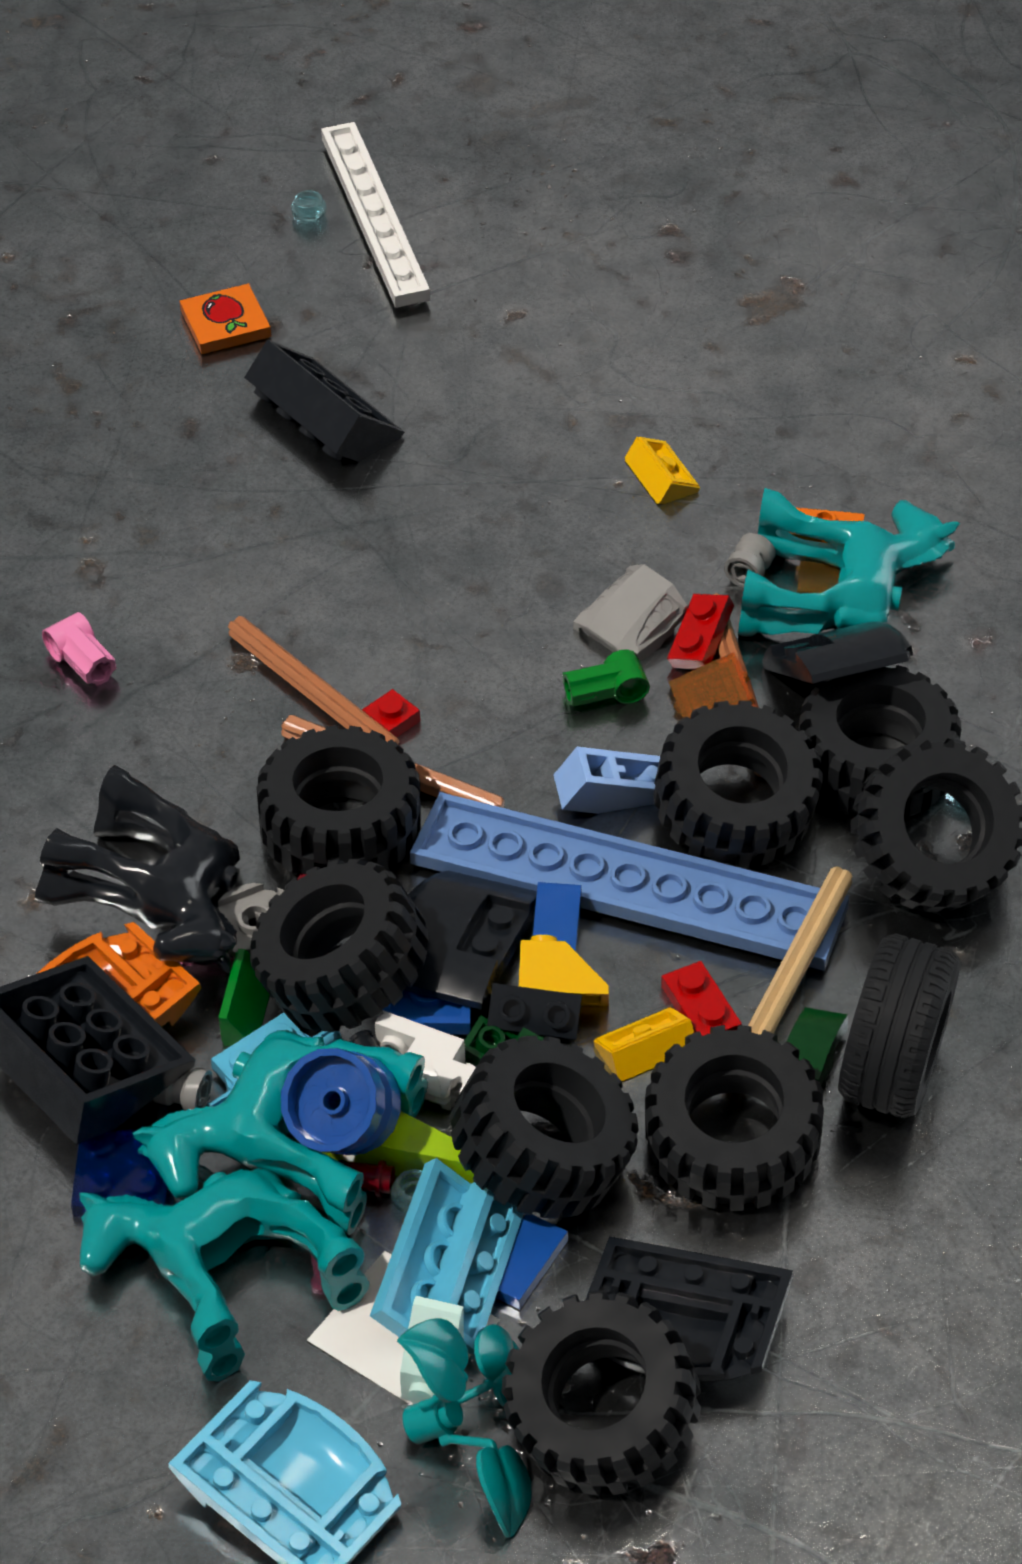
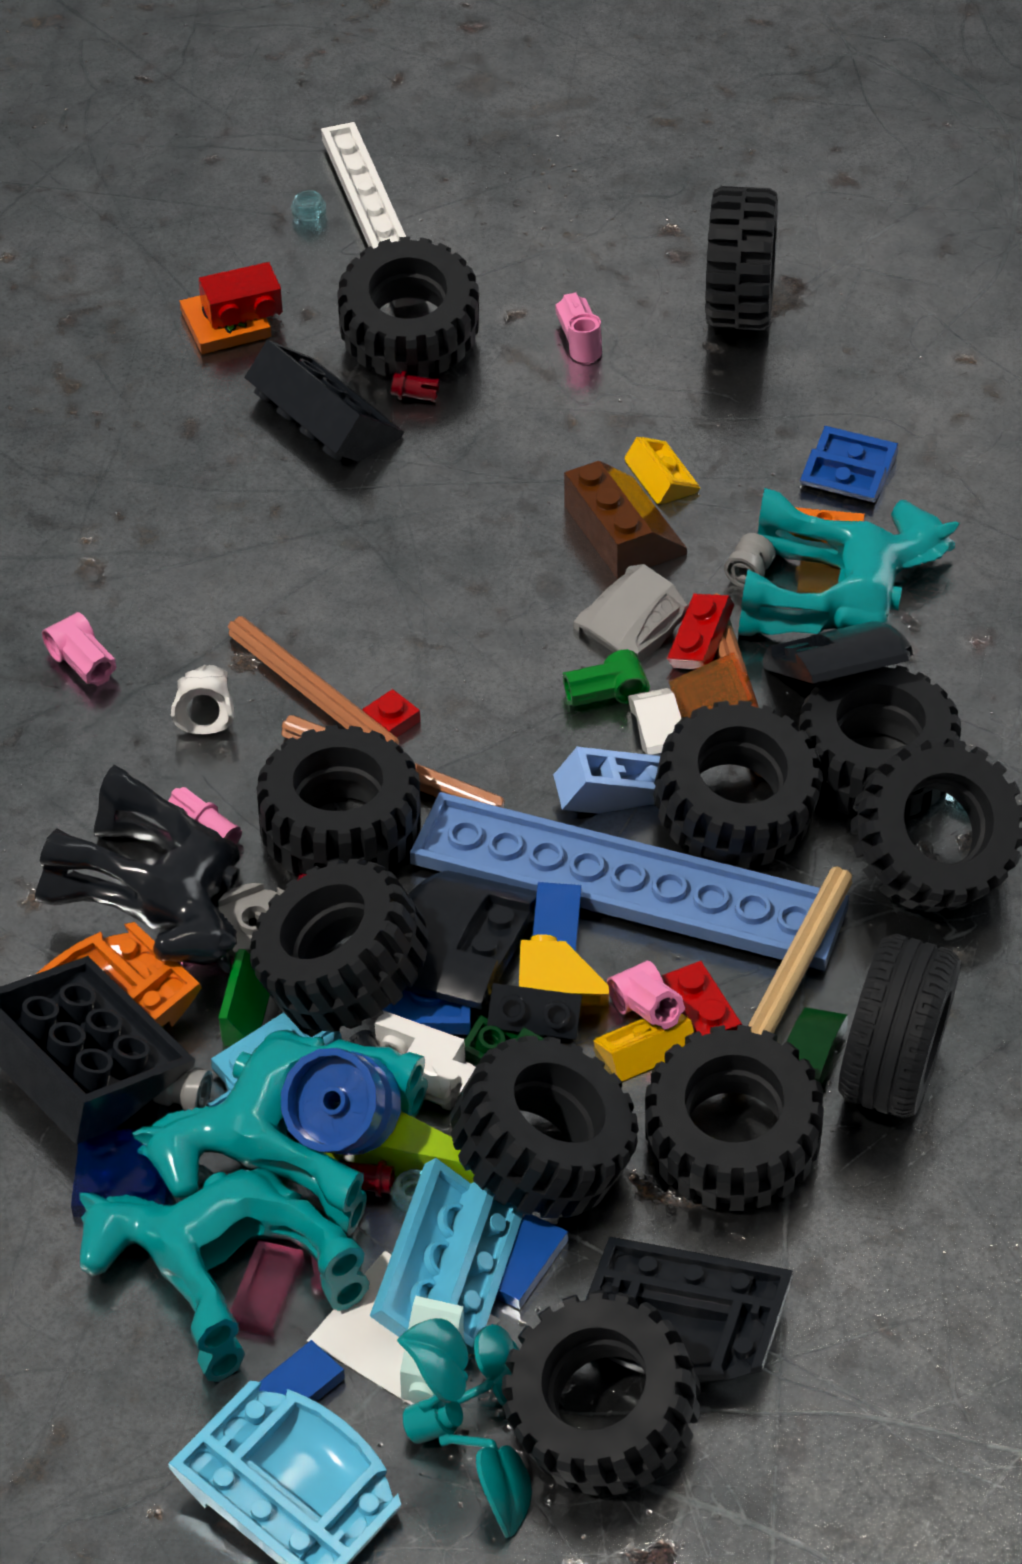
(205, 813): none -> bright pink axle
(207, 681): none -> white hair
(240, 295): none -> red brick
(266, 1288): none -> clear pink tile
(306, 1372): none -> blue tile
(408, 271): none -> black tyre
(414, 387): none -> dark red pin
(580, 328): none -> bright pink piece
(619, 518): none -> reddish brown slope
(645, 993): none -> bright pink piece
(656, 717): none -> white slope
(741, 258): none -> black tyre
(849, 464): none -> blue slope

